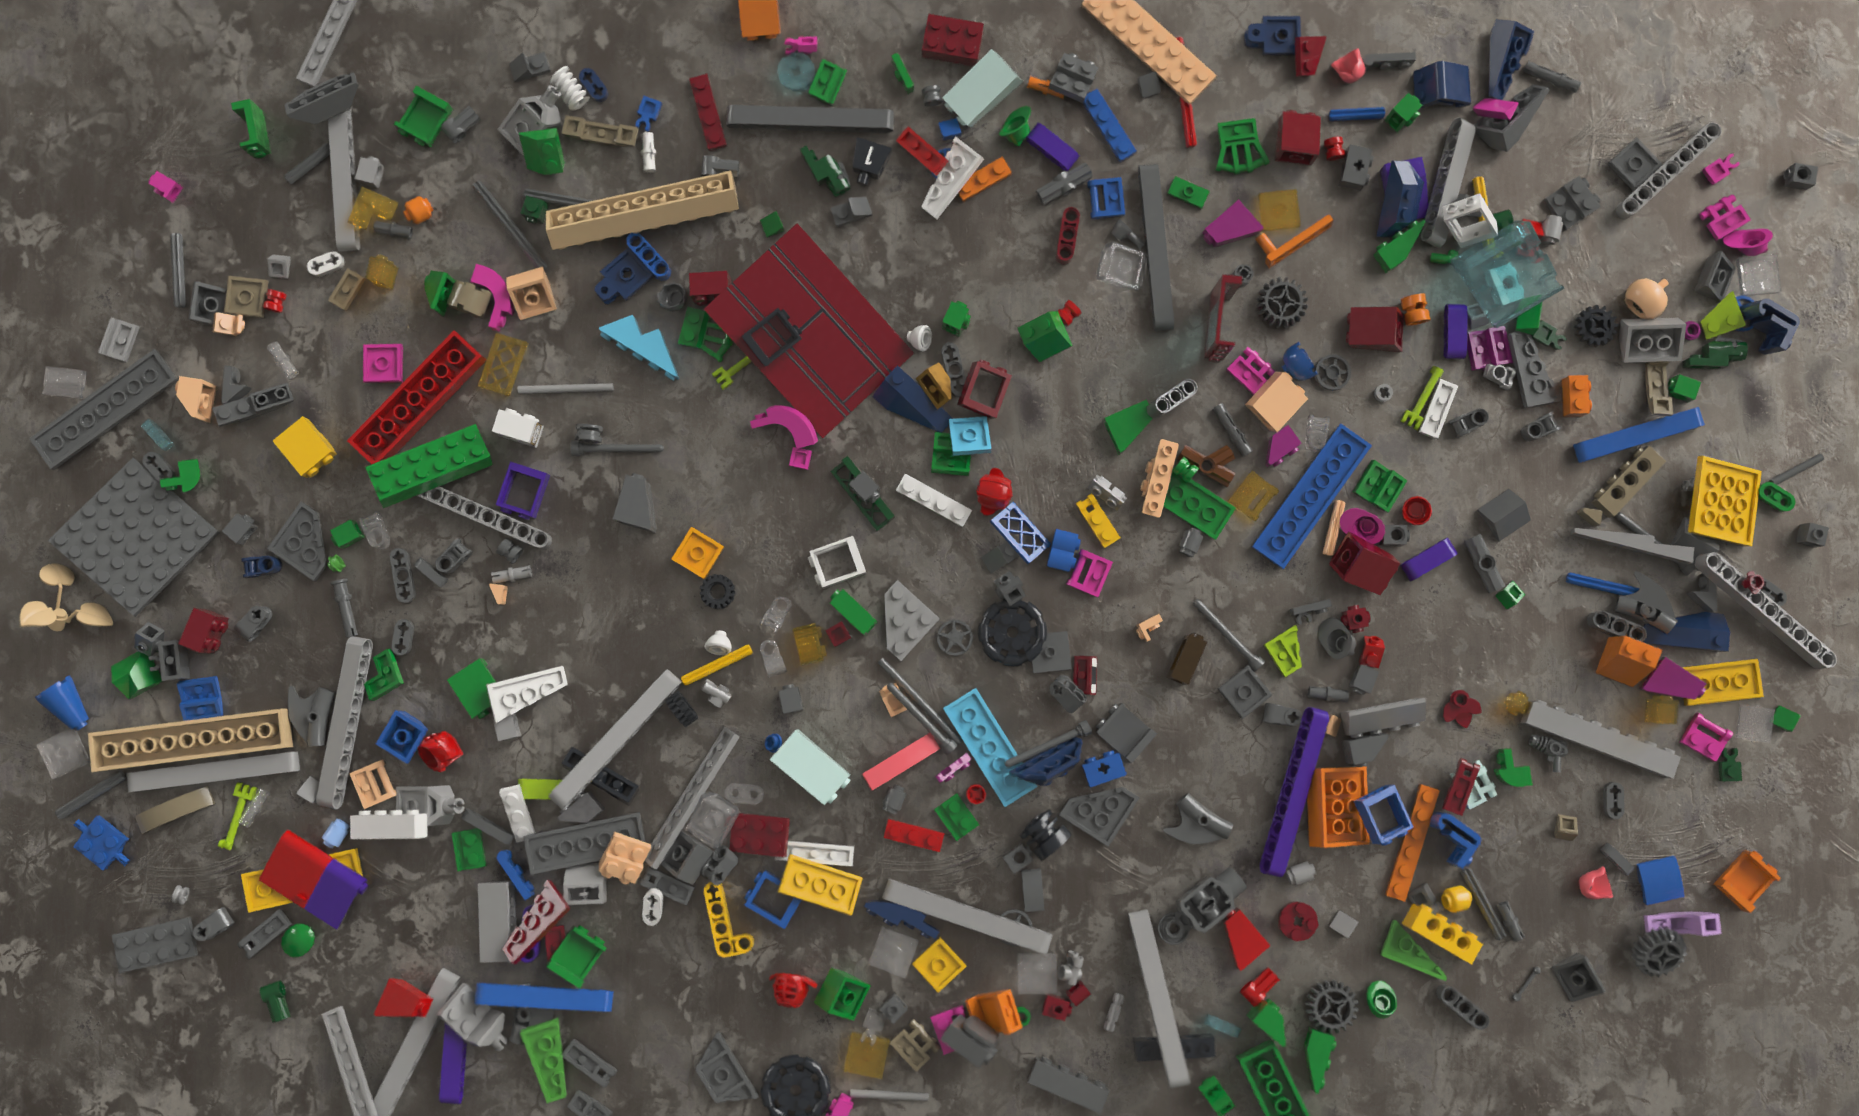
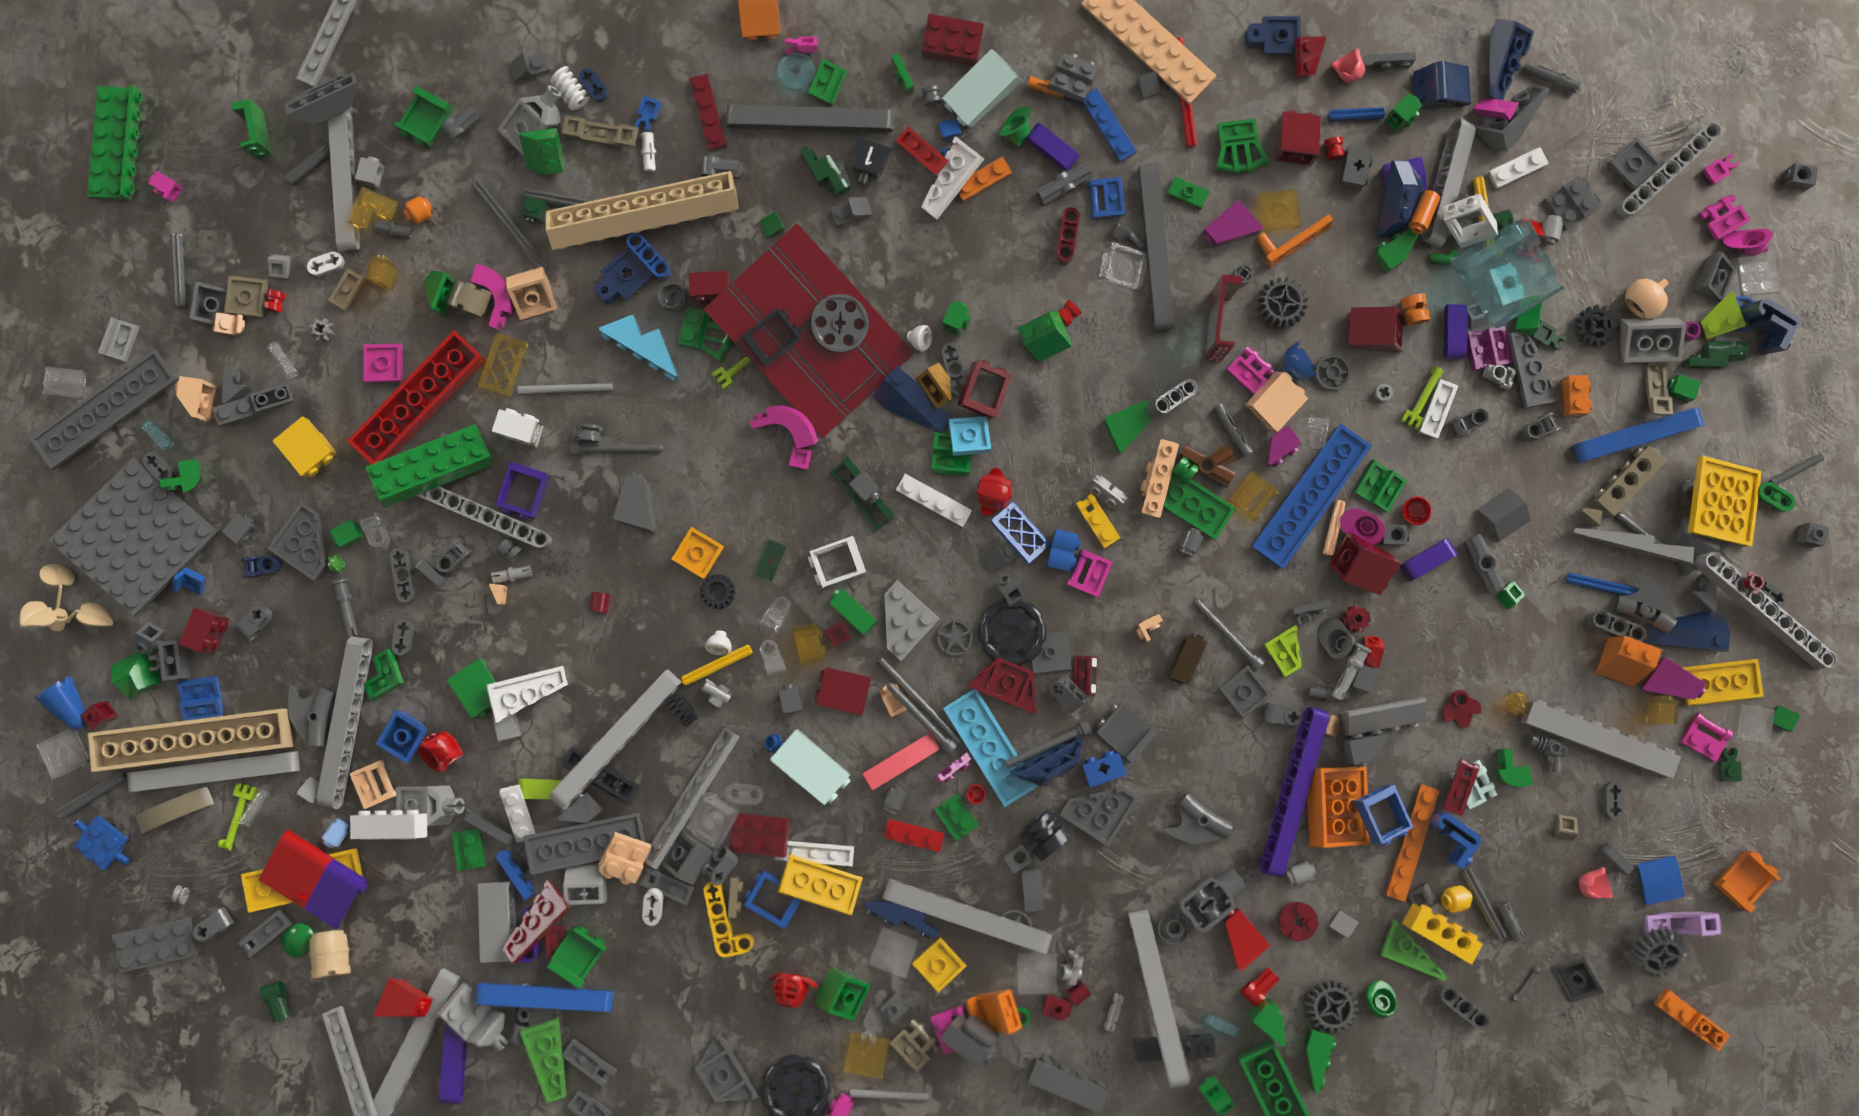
(98, 714): none -> dark red bracket
(114, 143): none -> green bracket
(189, 580): none -> blue bracket
(317, 328): none -> light grey gear
(329, 954): none -> tan piece
(599, 602): none -> dark red brick
(735, 905): none -> dark tan plate
(770, 560): none -> clear green tile
(832, 316): none -> dark grey wedge
(843, 690): none -> dark red brick
(1007, 683): none -> dark red wing
(1354, 663): none -> light grey pin
(1424, 211): none -> orange brick
(1518, 168): none -> white plate
(1691, 1019): none -> orange slope

